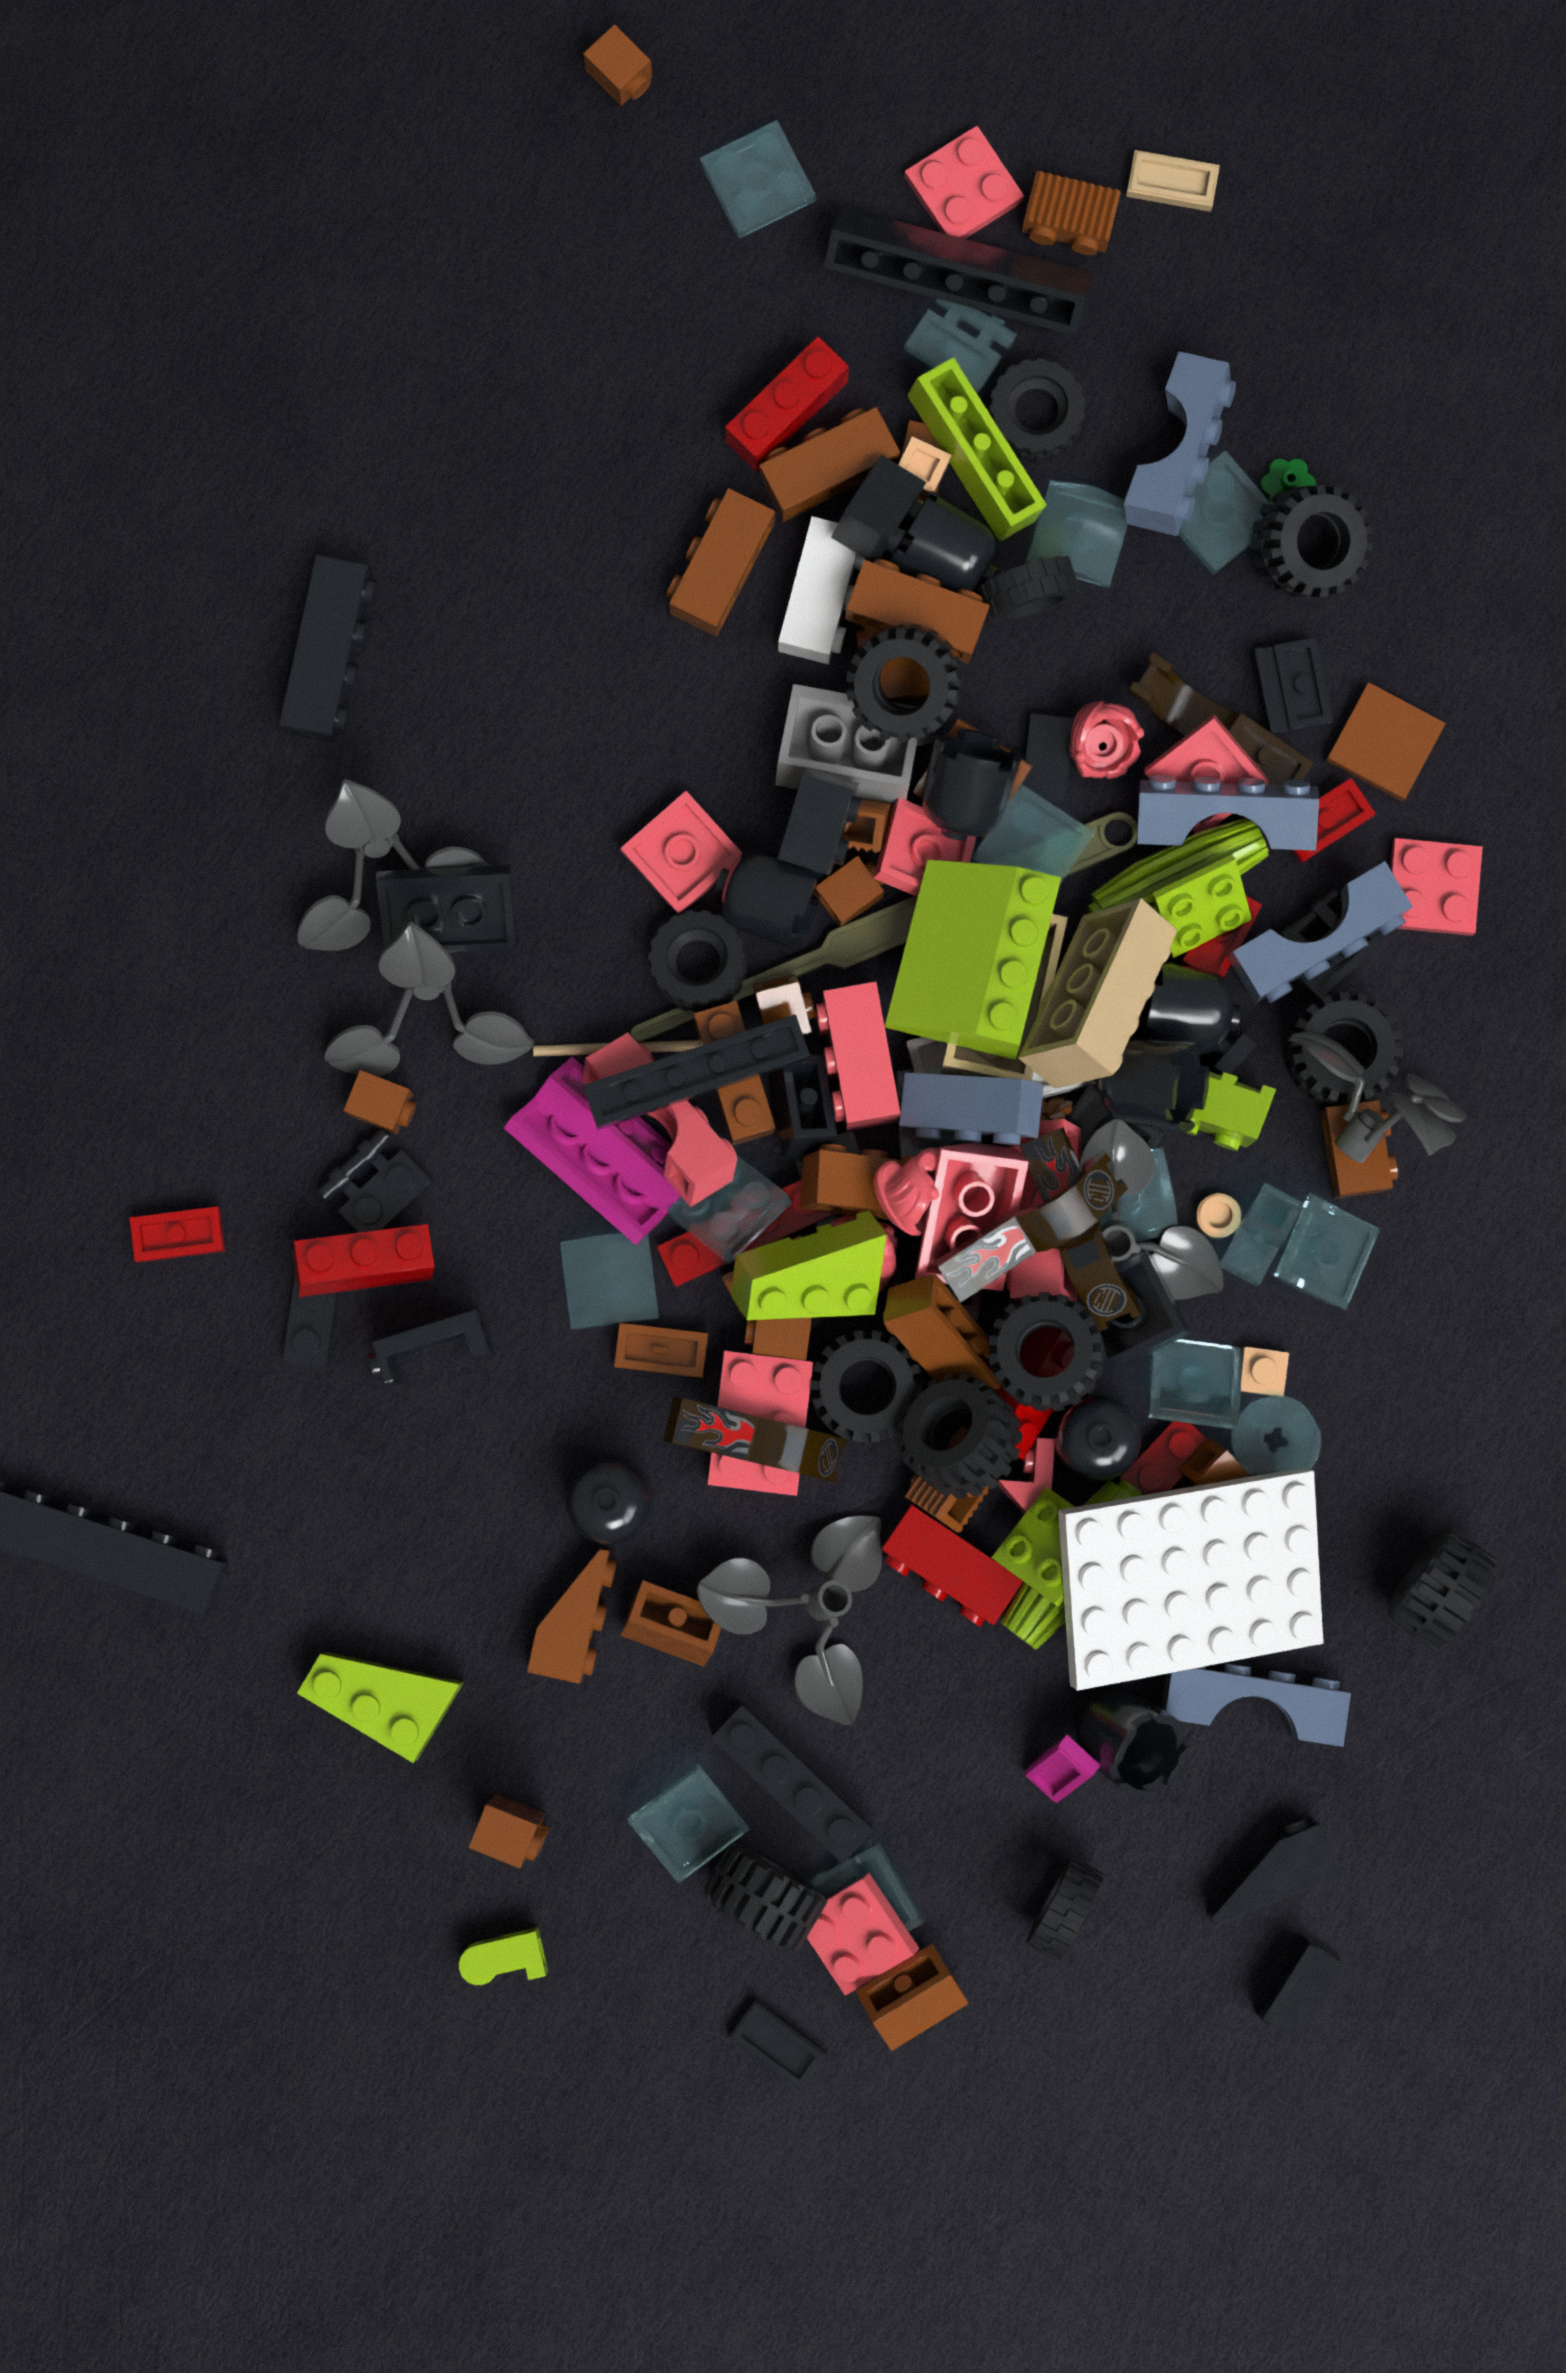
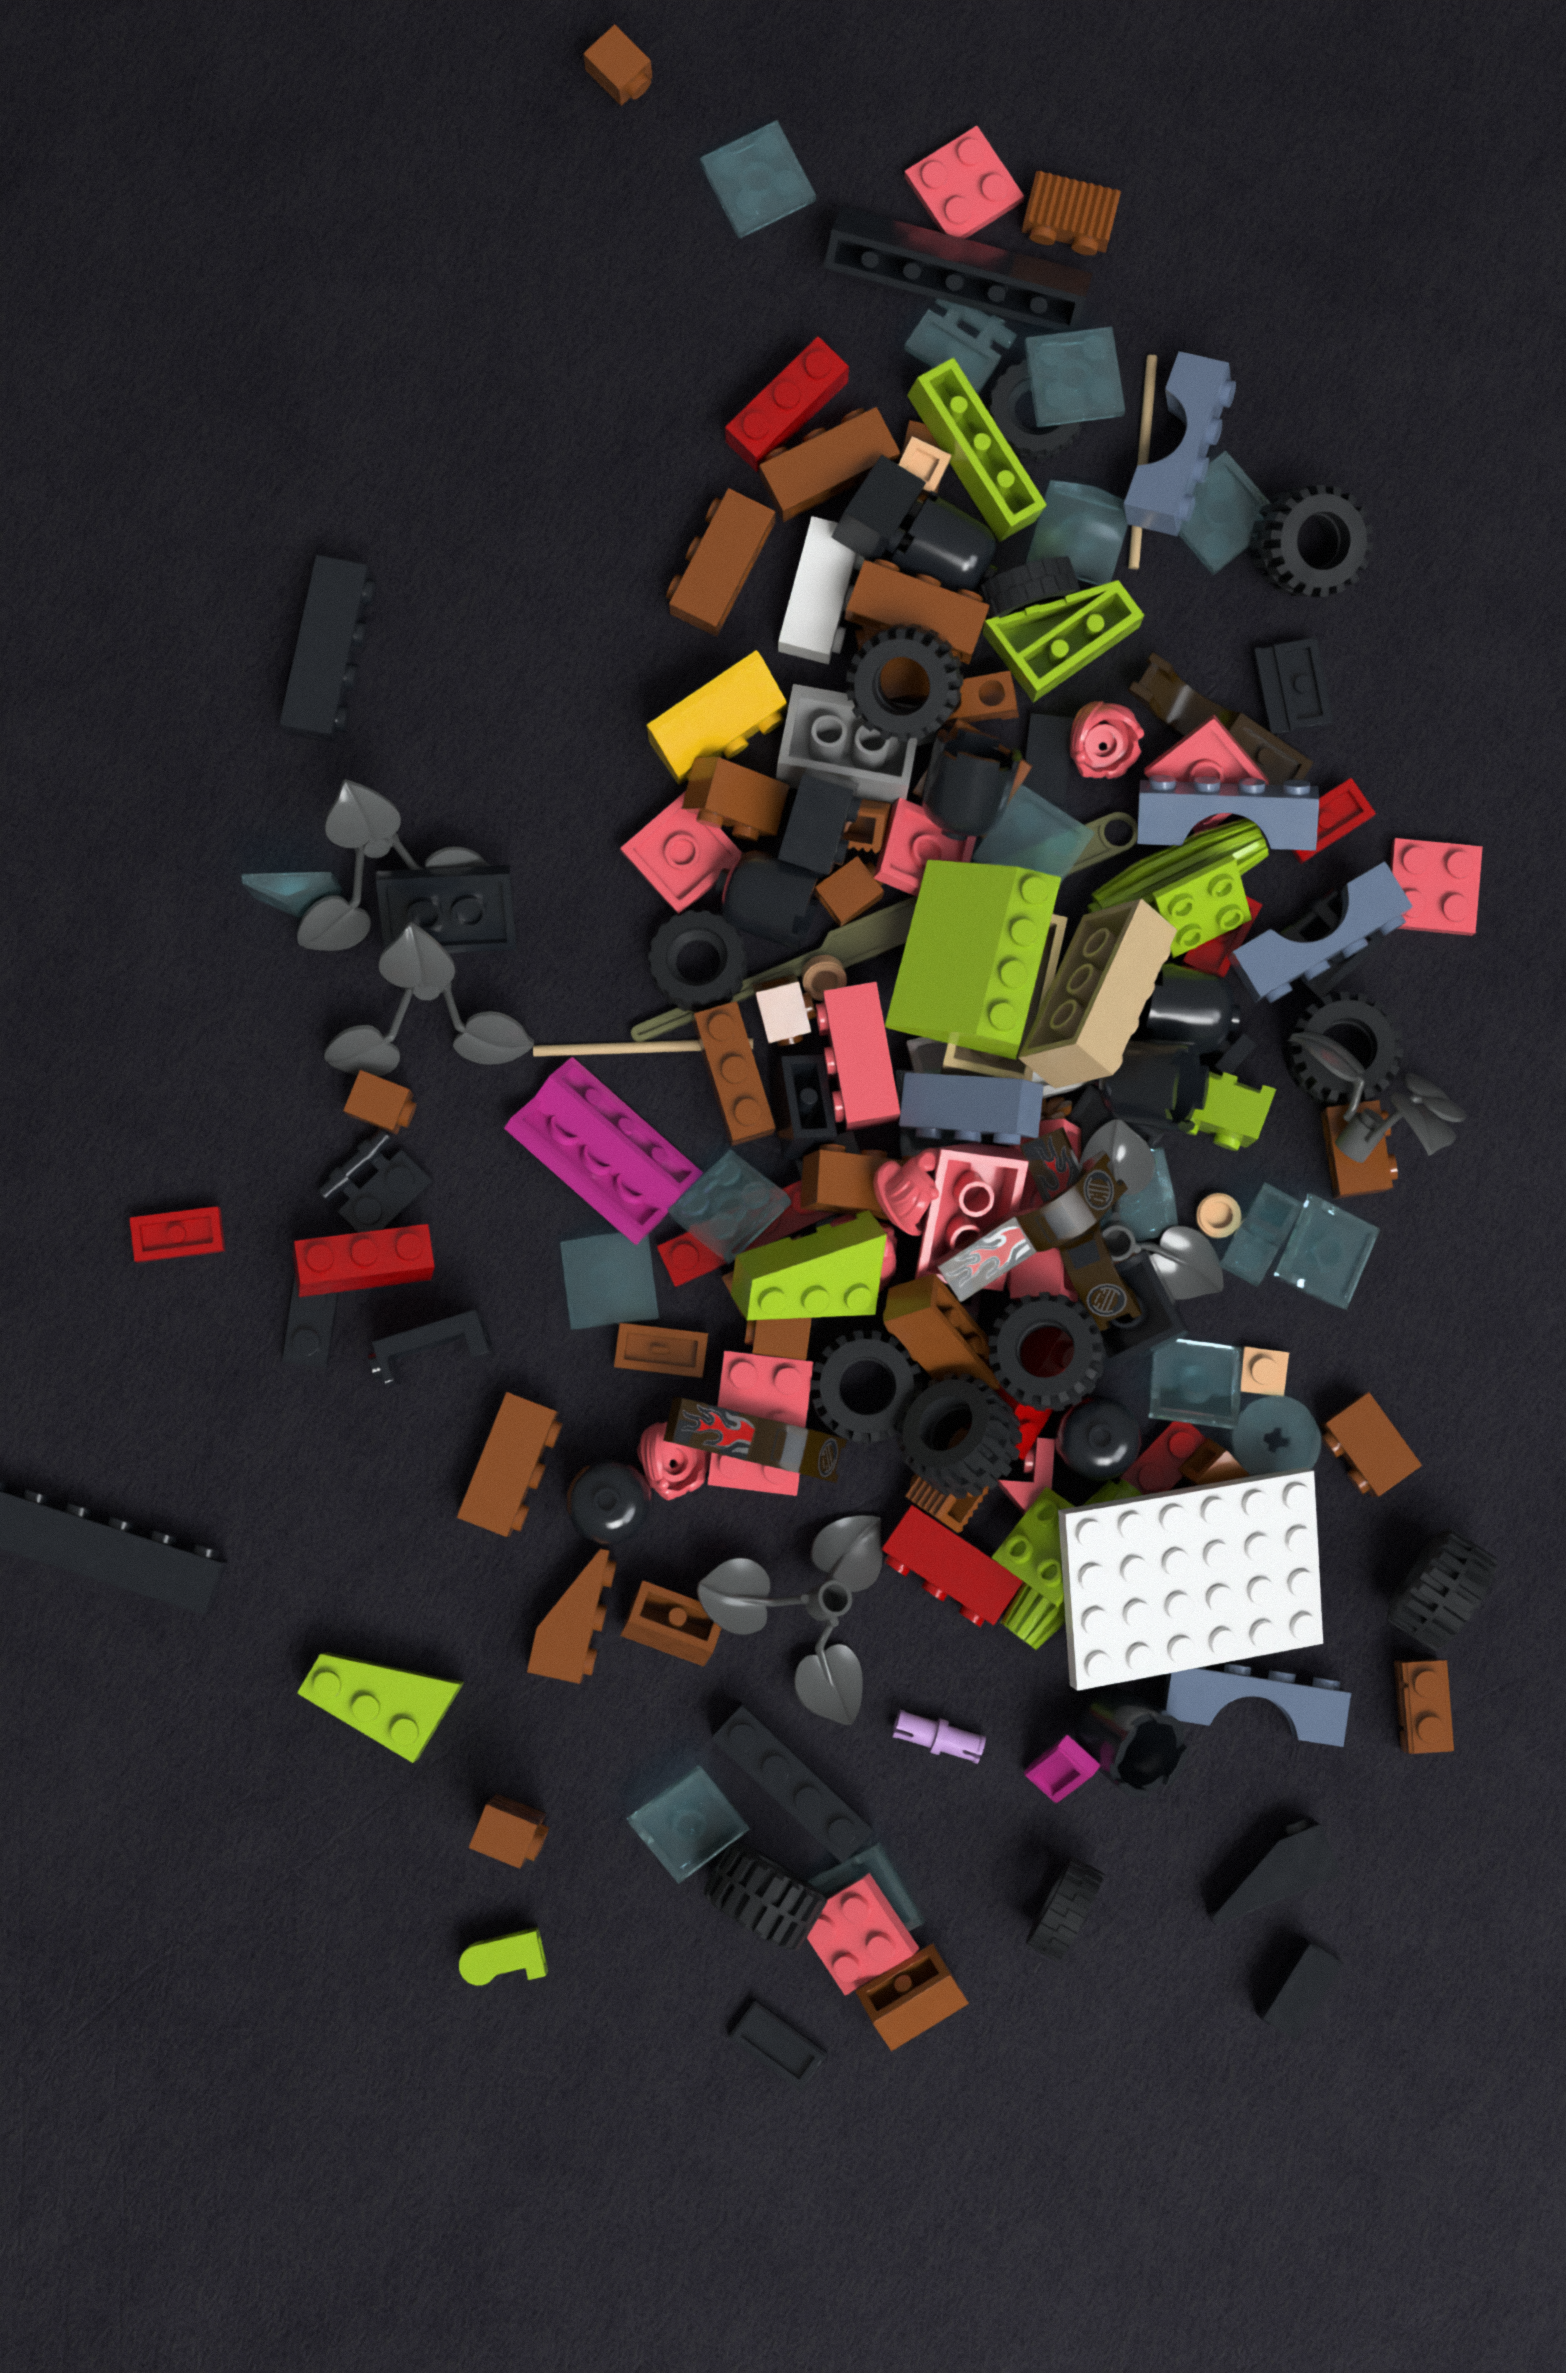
(292, 891): none -> clear light blue slope
(510, 1465): none -> dark orange brick
(656, 1455): none -> coral hair
(696, 1072): black plate -> none
(698, 1159): coral arch -> none
(718, 717): none -> yellow slope
(735, 798): none -> dark orange brick
(823, 974): none -> light nougat tile
(938, 1736): none -> lavender pin
(986, 699): none -> dark orange leg
(1062, 636): none -> lime wedge
(1074, 376): none -> clear light blue plate
(1143, 451): none -> tan axle
(1172, 180): tan tile -> none
(1279, 471): green plant -> none
(1369, 1446): none -> dark orange brick
(1385, 742): dark orange tile -> none
(1424, 1705): none -> dark orange brick

